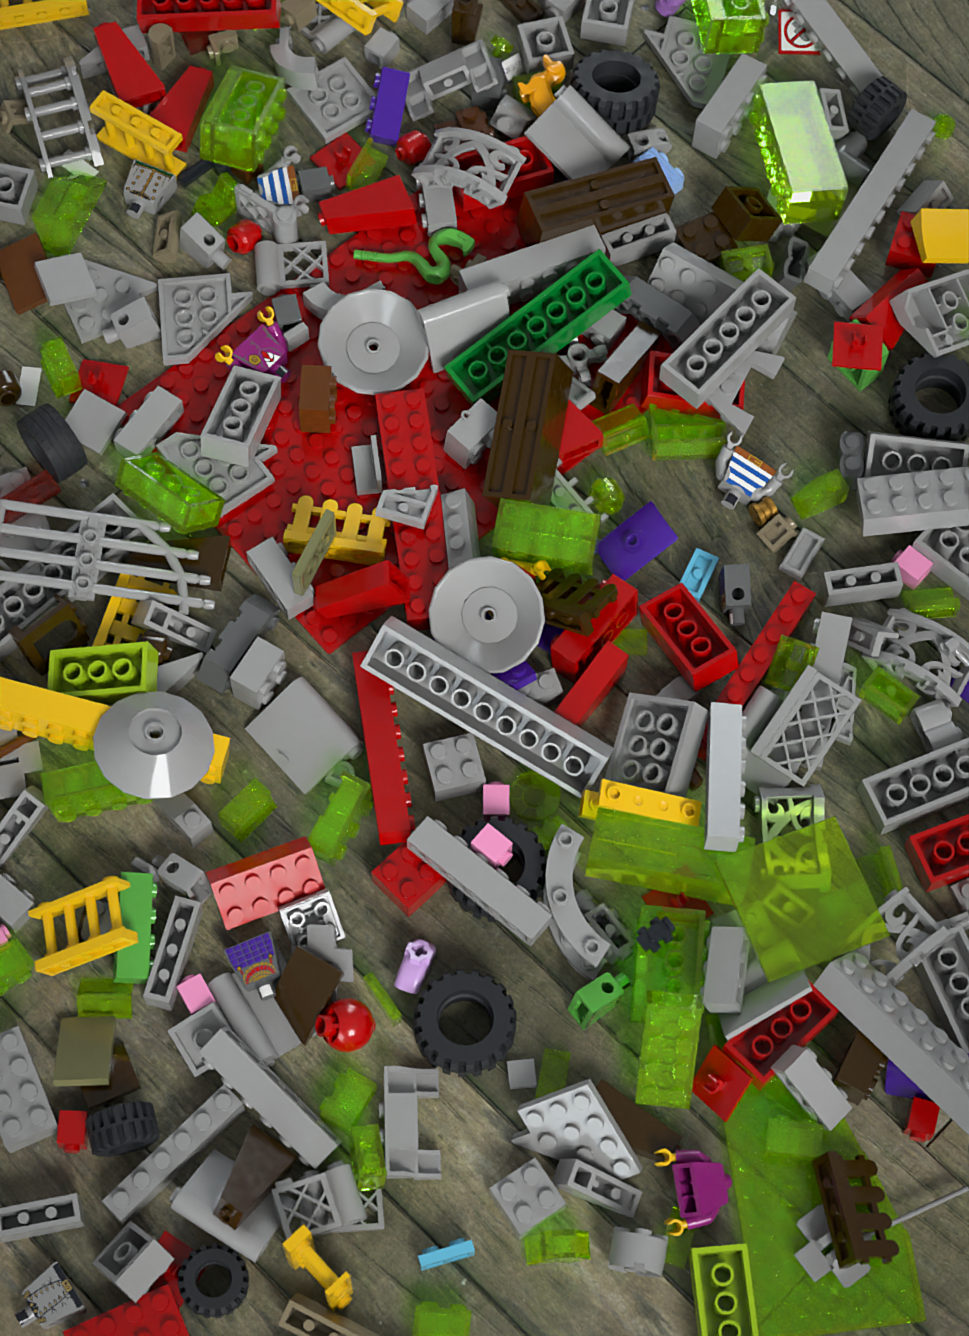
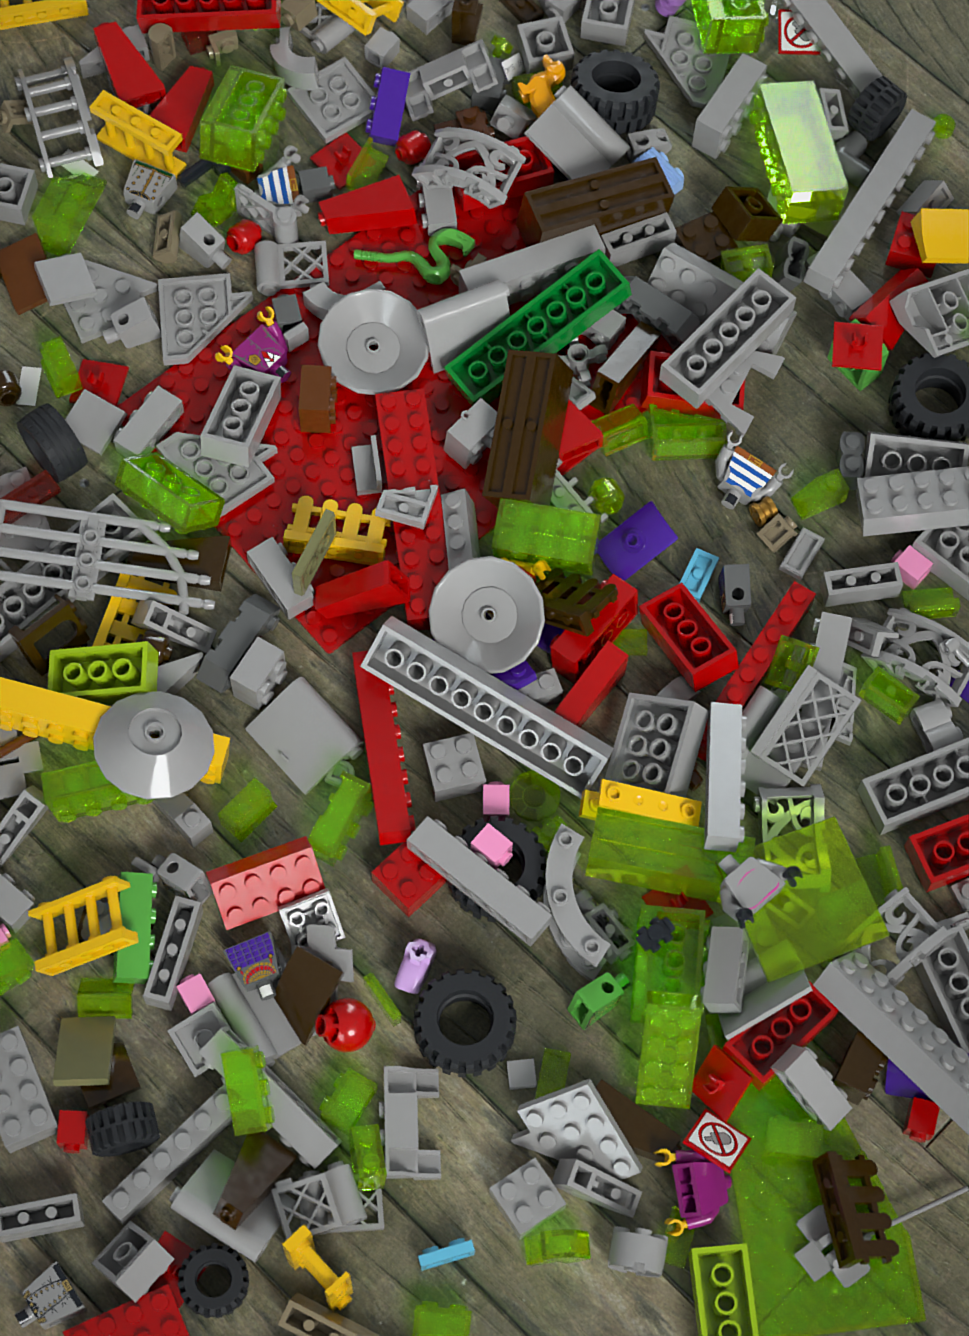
(247, 1090): none -> clear neon green brick
(717, 1140): none -> piece
(752, 886): none -> light grey torso

